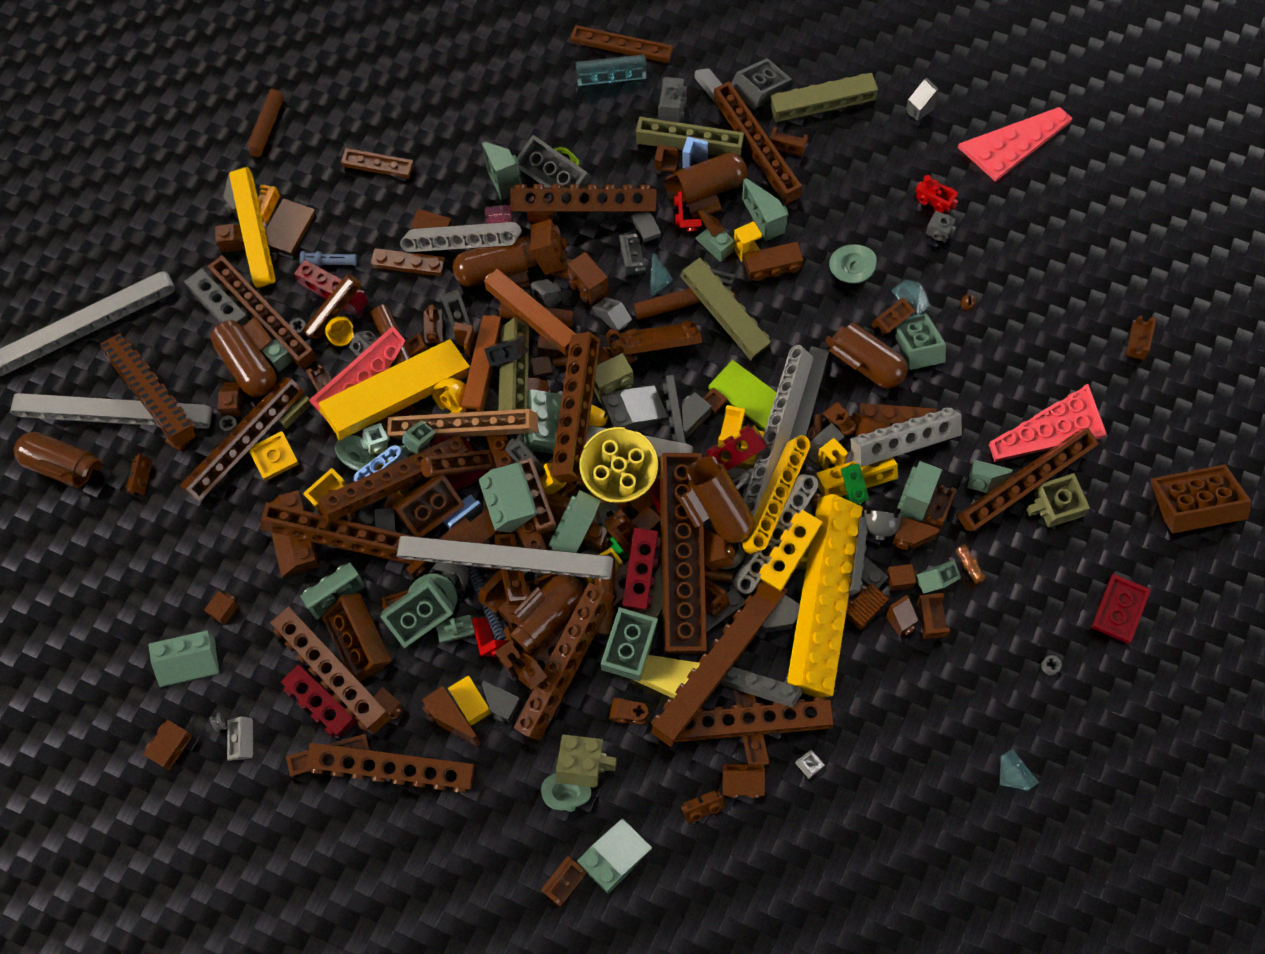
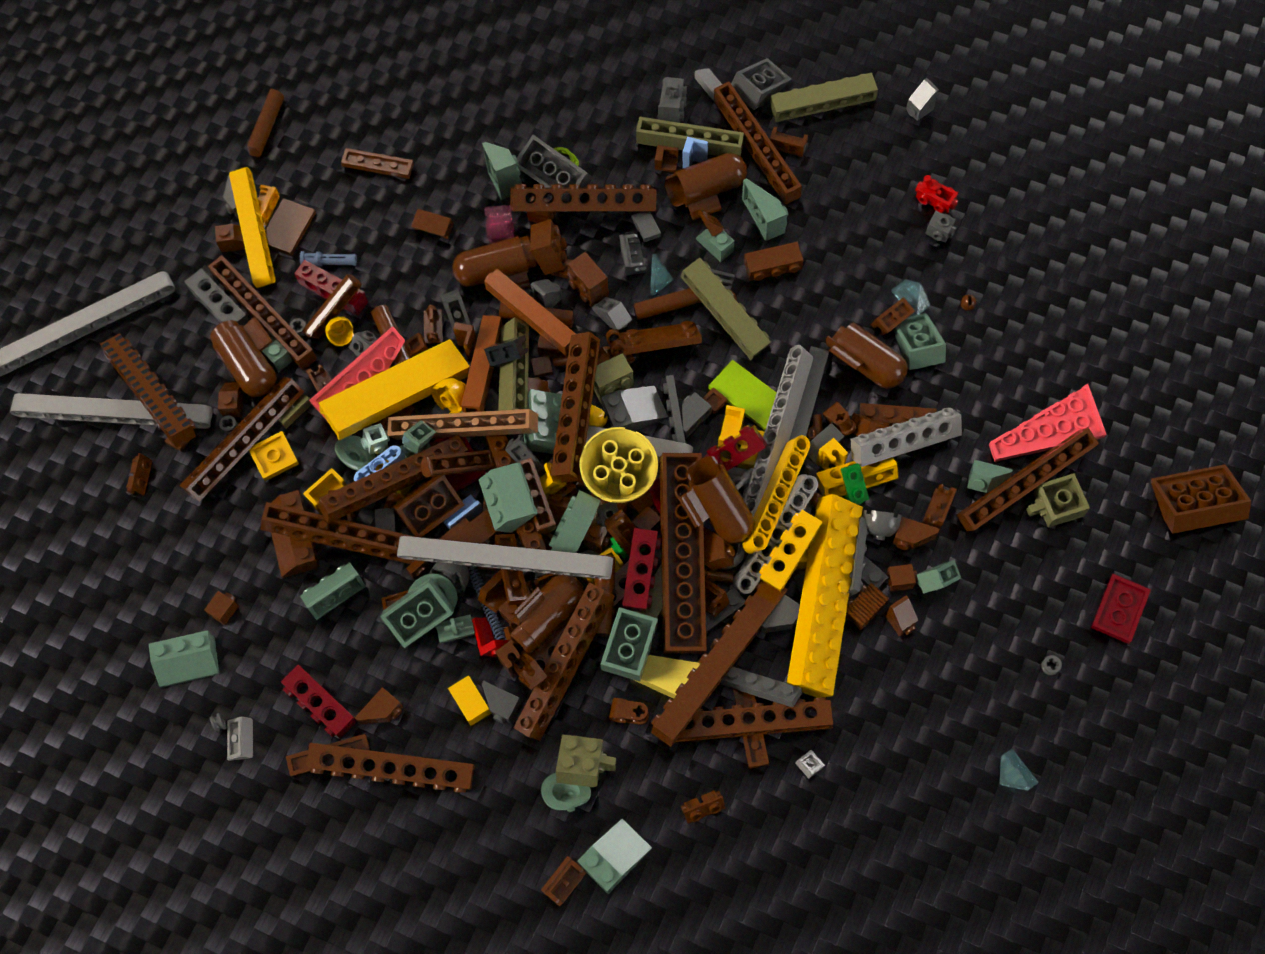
(55, 459): reddish brown piece -> none
(167, 744): reddish brown brick -> none
(356, 637): reddish brown slope -> none
(376, 715): reddish brown brick -> none
(408, 262): reddish brown plate -> none
(443, 710): reddish brown slope -> none
(448, 237): light grey beam -> none
(611, 70): clear light blue brick -> none
(621, 43): reddish brown tile -> none
(690, 225): red bracket -> none
(743, 780): reddish brown brick -> none
(745, 239): yellow panel -> none
(853, 263): sand green hat -> none
(918, 491): sand green brick -> none
(932, 616): reddish brown panel -> none
(970, 564): clear orange pin -> none
(1006, 147): coral wing -> none
(1140, 338): reddish brown hinge -> none

